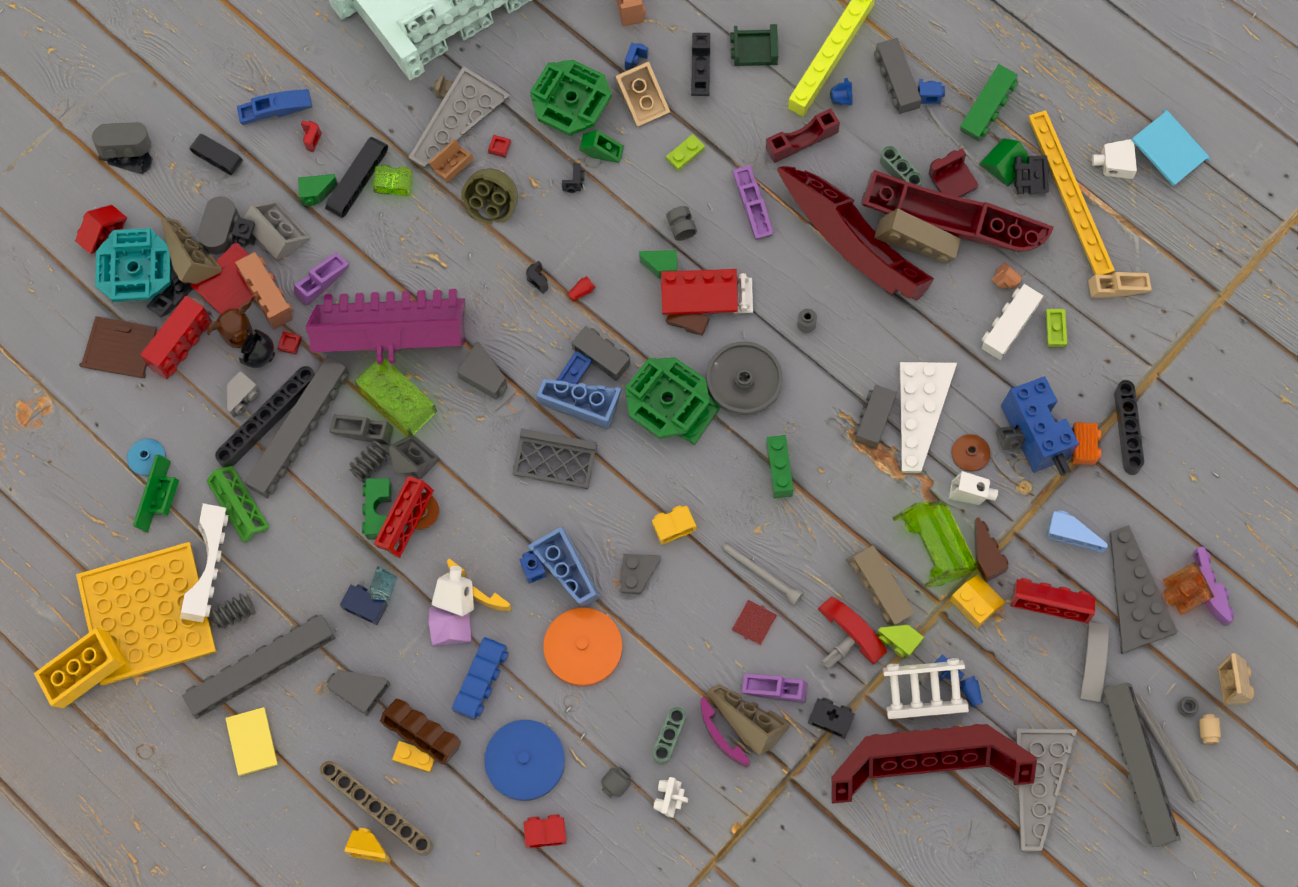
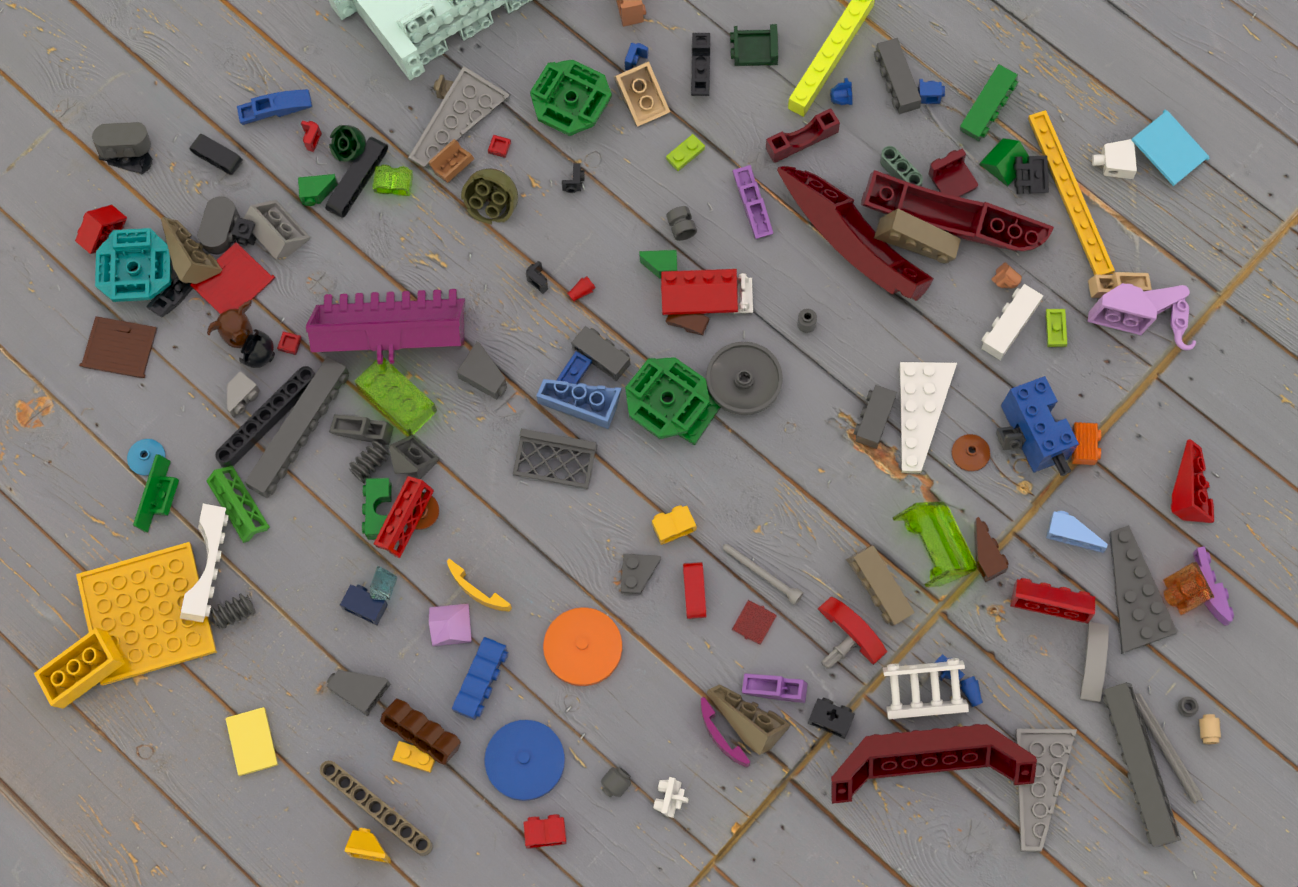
(176, 337): red brick -> none
(258, 666): dark grey brick -> none
(264, 290): nougat wedge -> none
(320, 278): medium lavender slope -> none
(347, 143): none -> dark green cylinder
(454, 592): white torso -> none
(532, 573): blue brick -> none
(564, 562): medium blue wedge -> none
(601, 146): green slope -> none
(669, 745): sand green beam -> none
(694, 590): none -> red beam
(780, 466): green arch -> none
(901, 638): lime slope -> none
(971, 489): white torso -> none
(977, 601): yellow slope -> none
(1131, 418): black beam -> none
(1134, 310): none -> lavender slope
(1190, 493): none -> red wedge
(1234, 681): tan slope -> none

